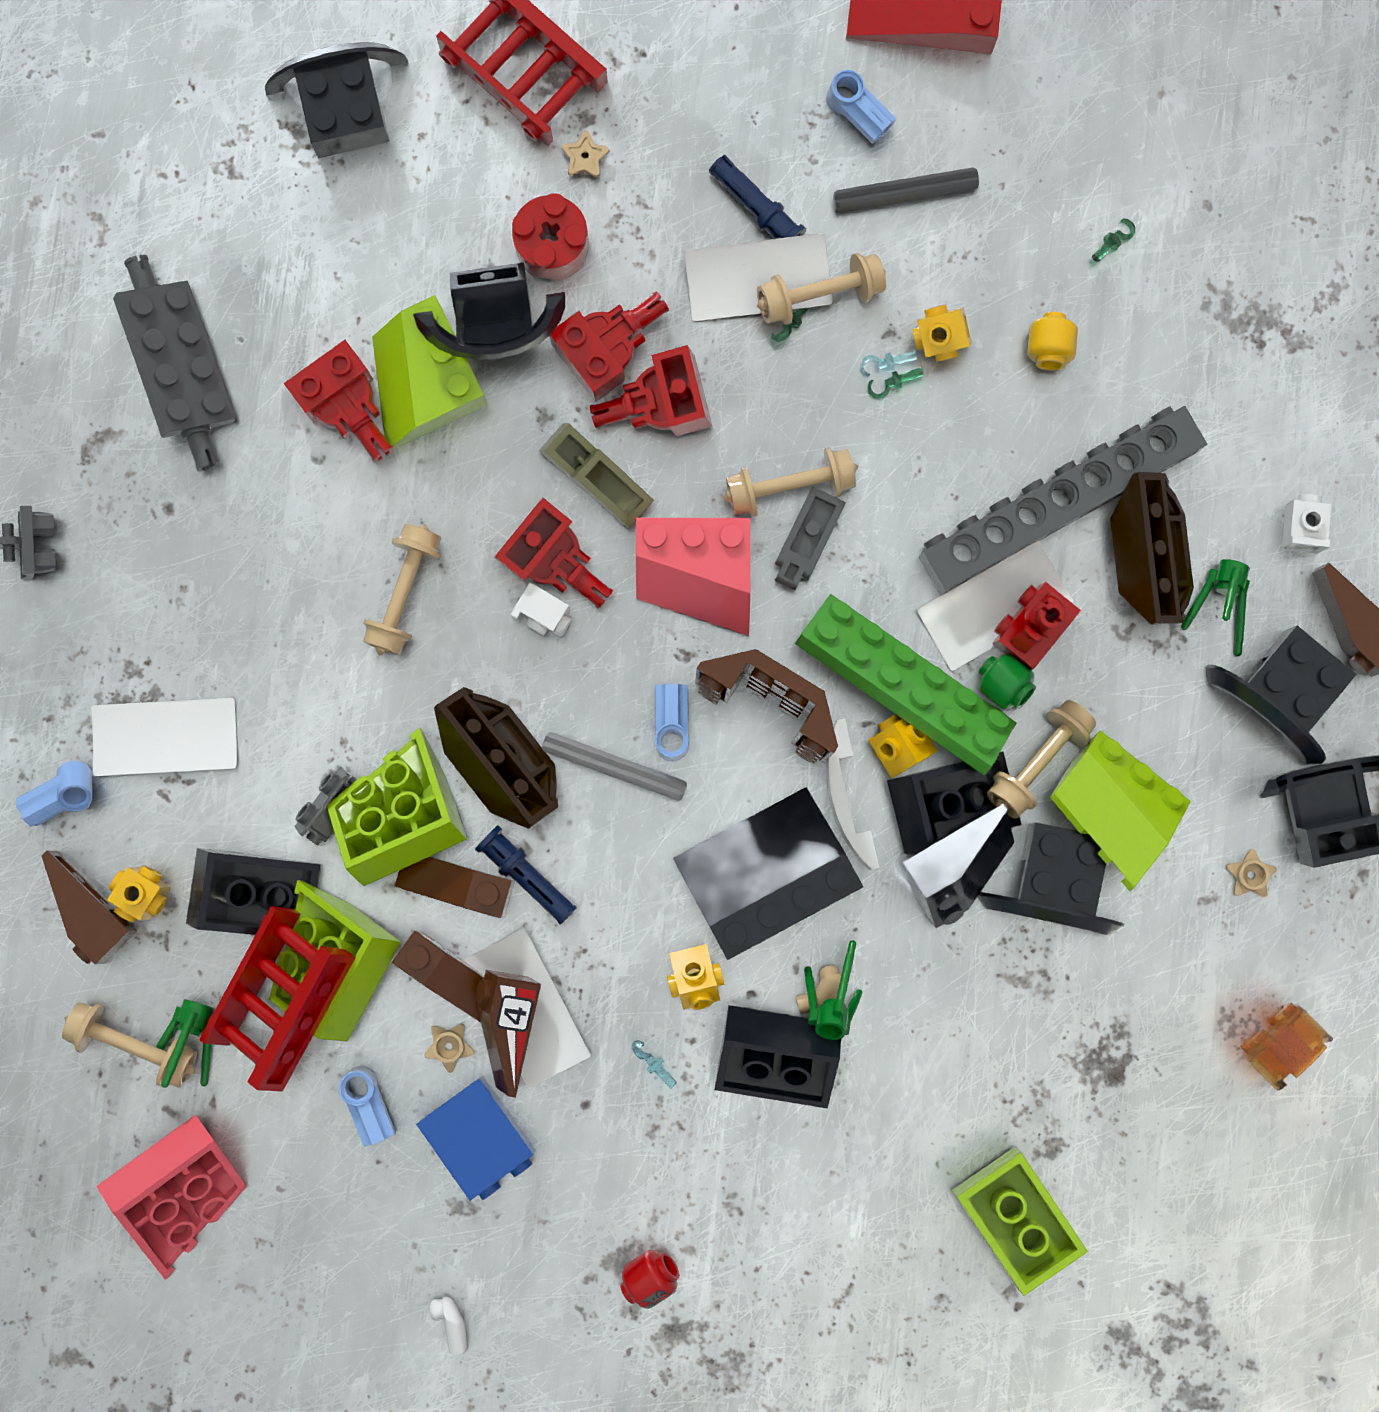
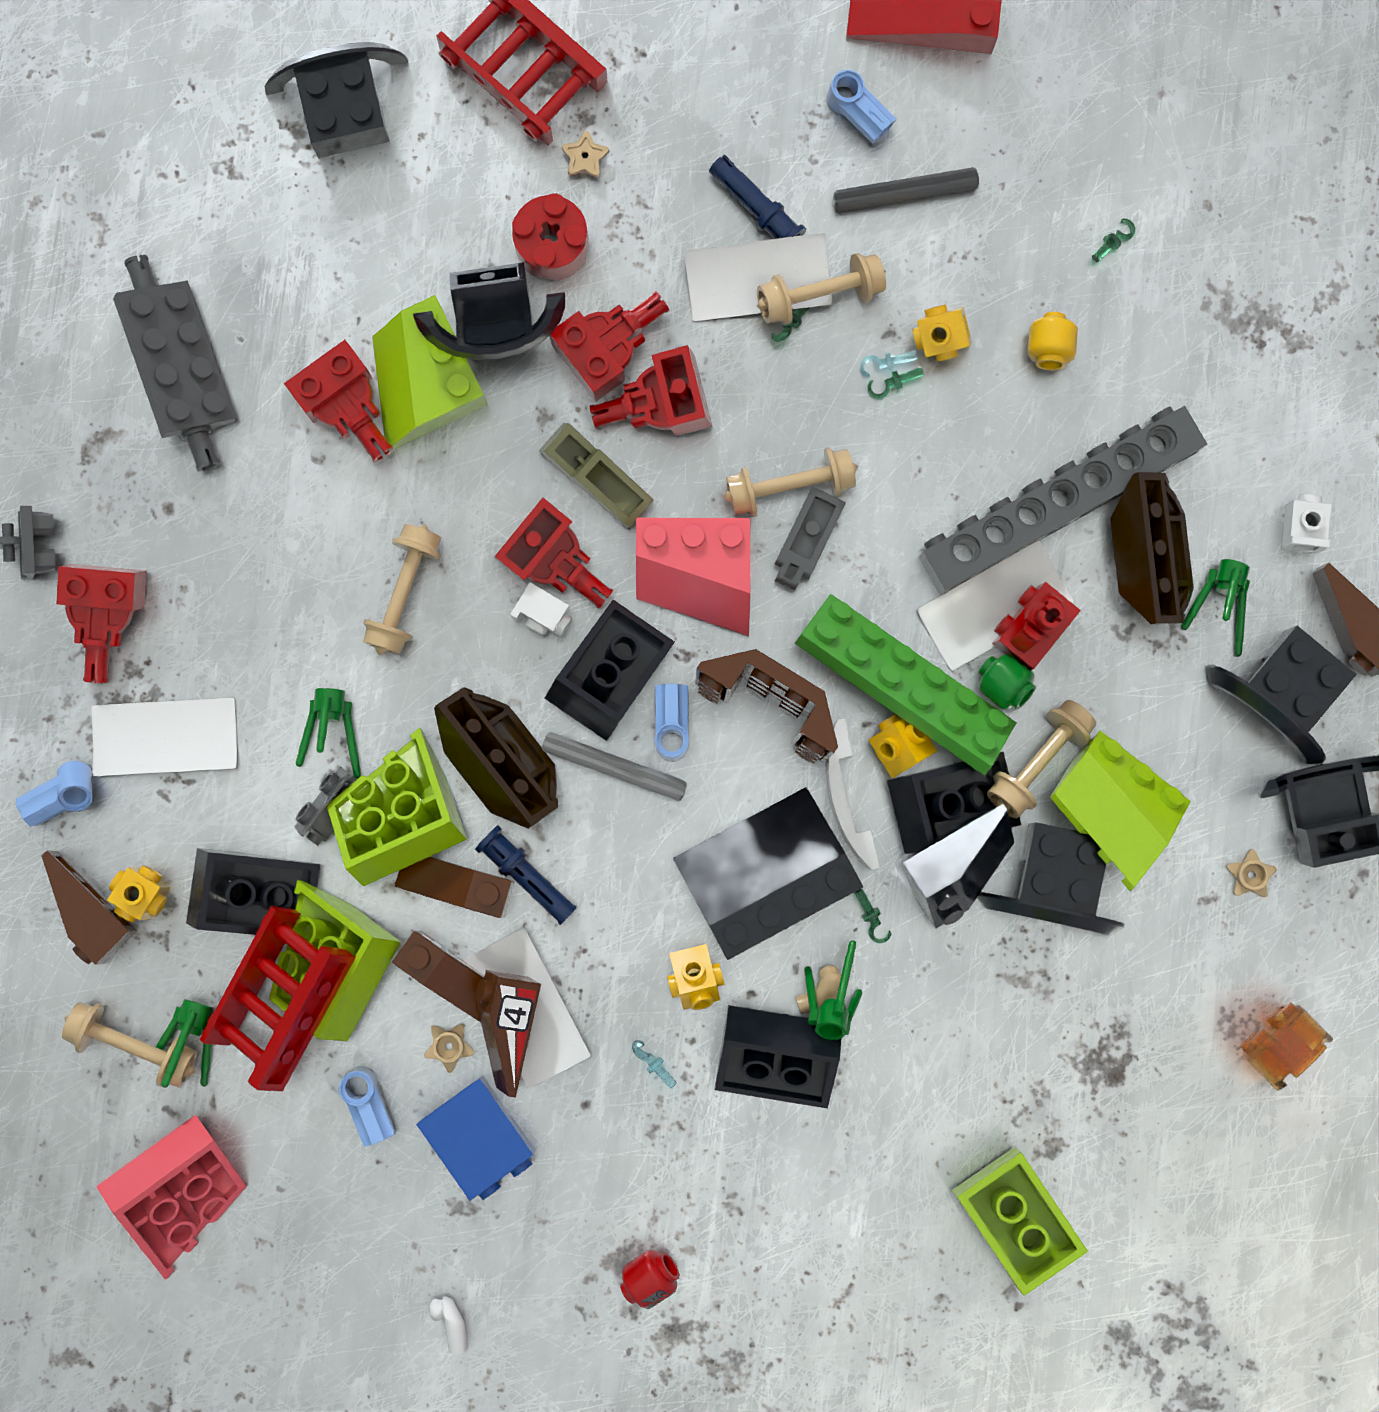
(99, 608): none -> red brick
(326, 708): none -> green plant
(609, 670): none -> black slope
(871, 914): none -> clear green hand

